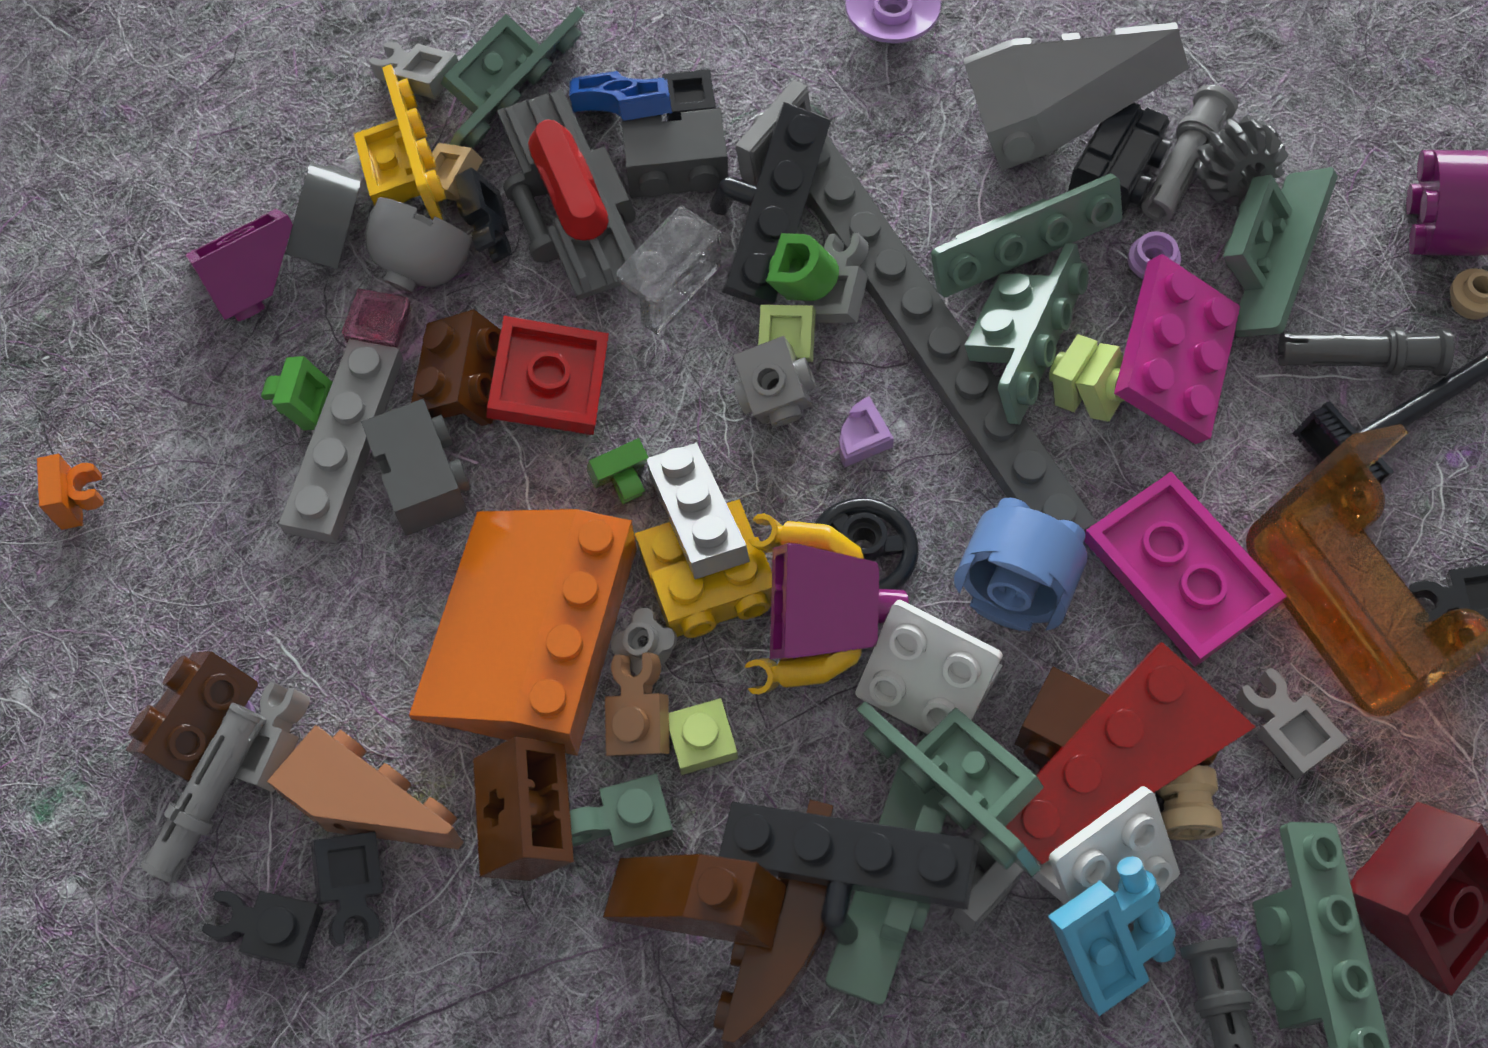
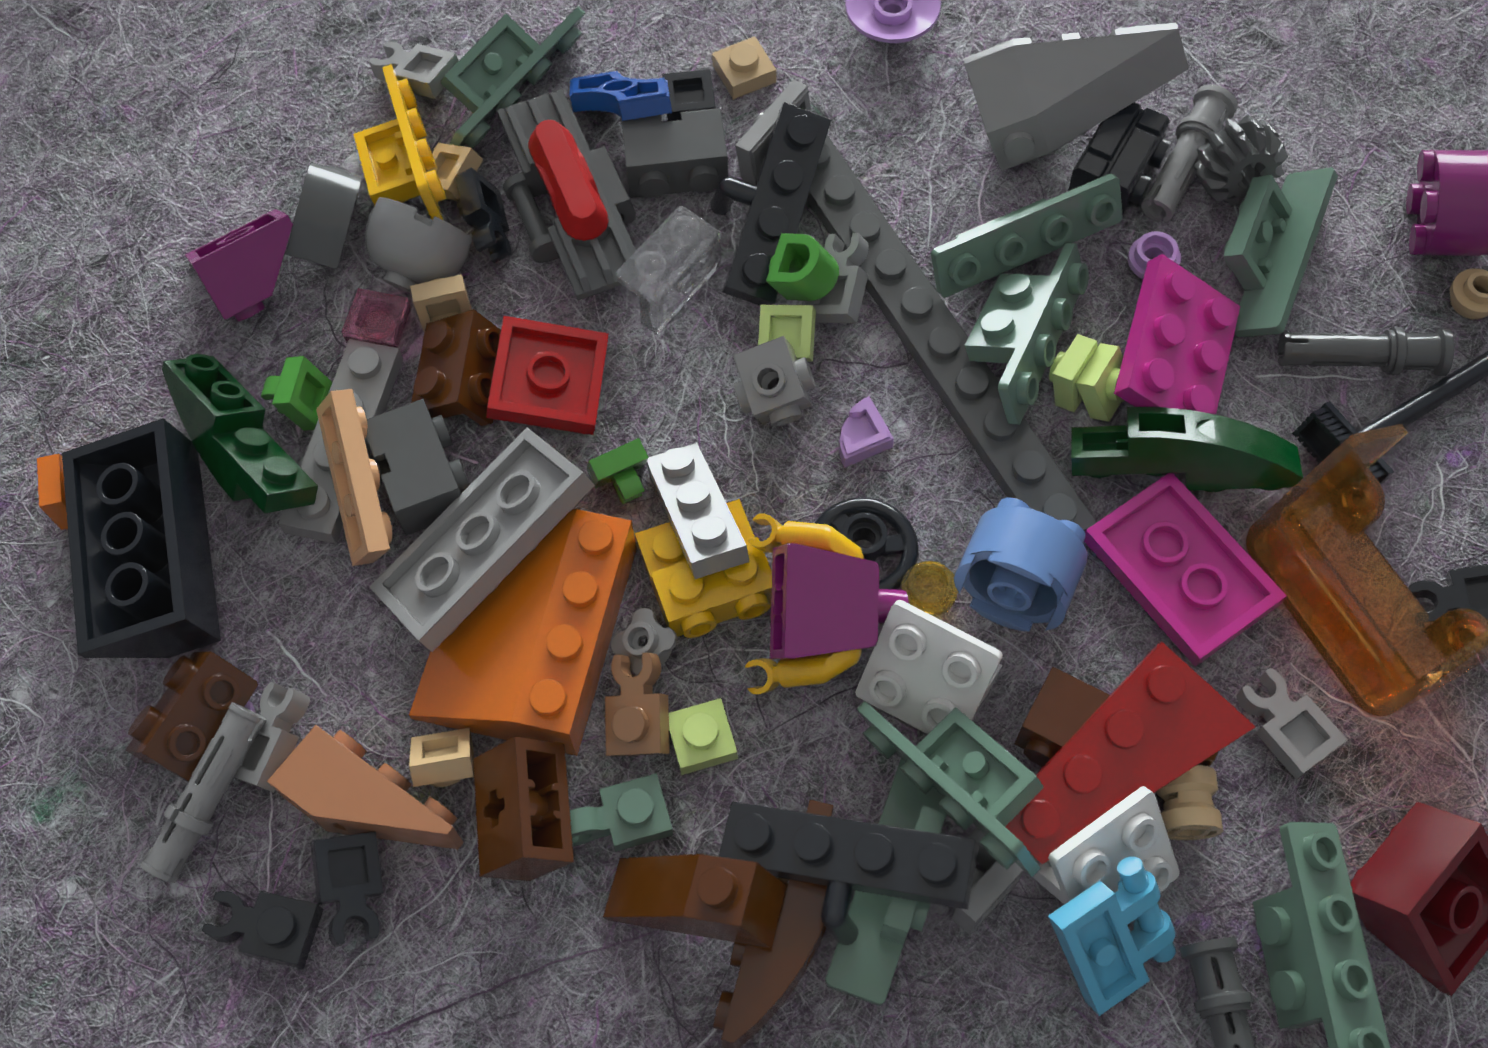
(139, 545): none -> black slope
(230, 438): none -> dark green slope
(354, 477): none -> light nougat plate
(440, 299): none -> tan plate
(441, 758): none -> tan plate
(481, 538): none -> light grey plate
(744, 67): none -> tan plate
(930, 587): none -> clear yellow plate
(1205, 446): none -> dark green slope

